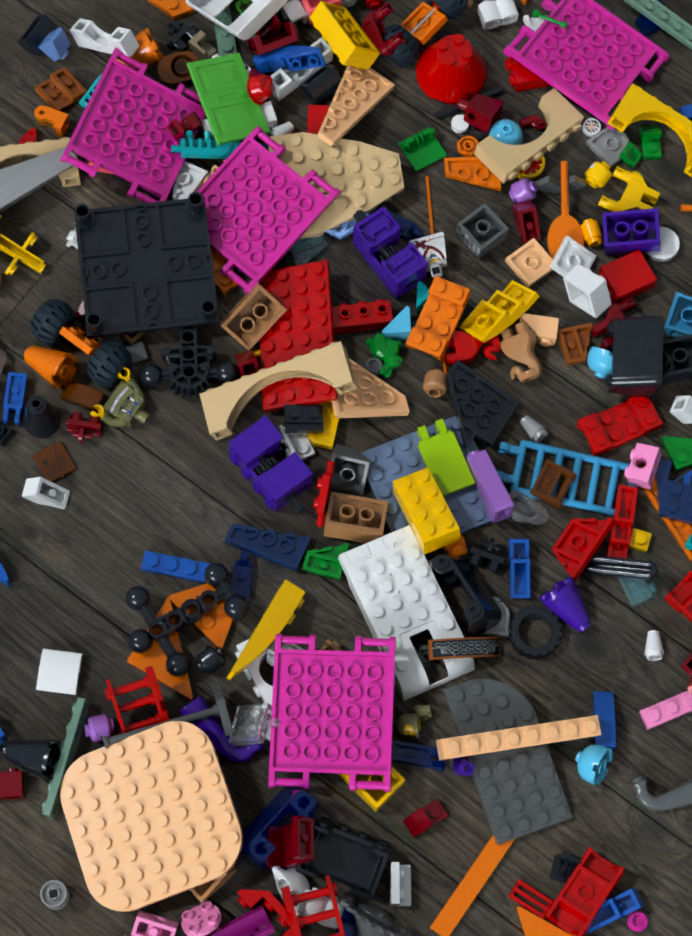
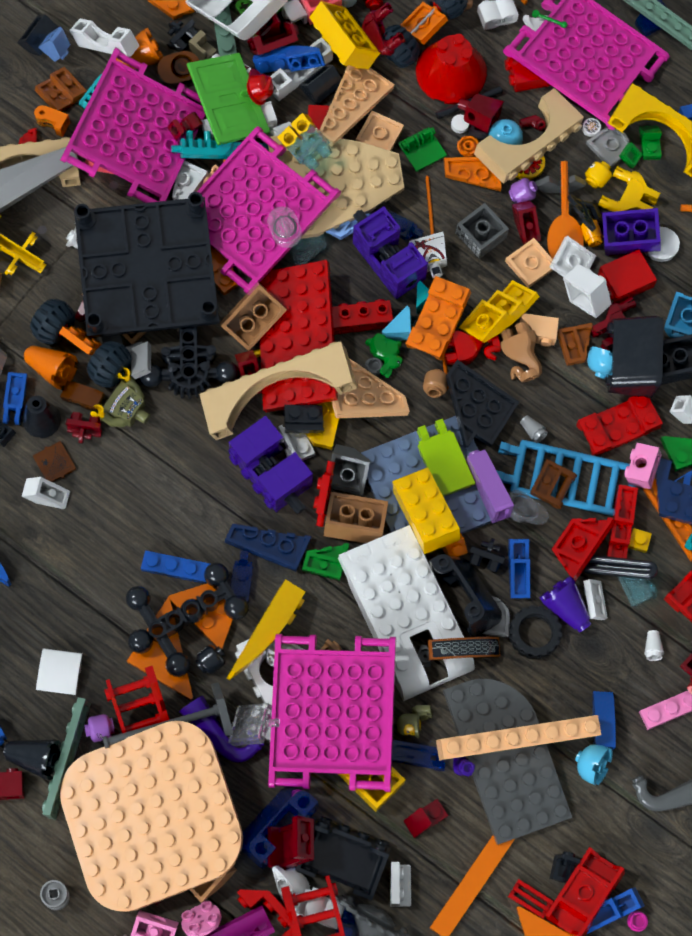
(141, 360): none -> light grey tile
(284, 227): none -> clear piece
(305, 141): none -> clear light blue hips
(380, 131): none -> light nougat plate
(581, 208): none -> black piece
(595, 599): none -> white plate

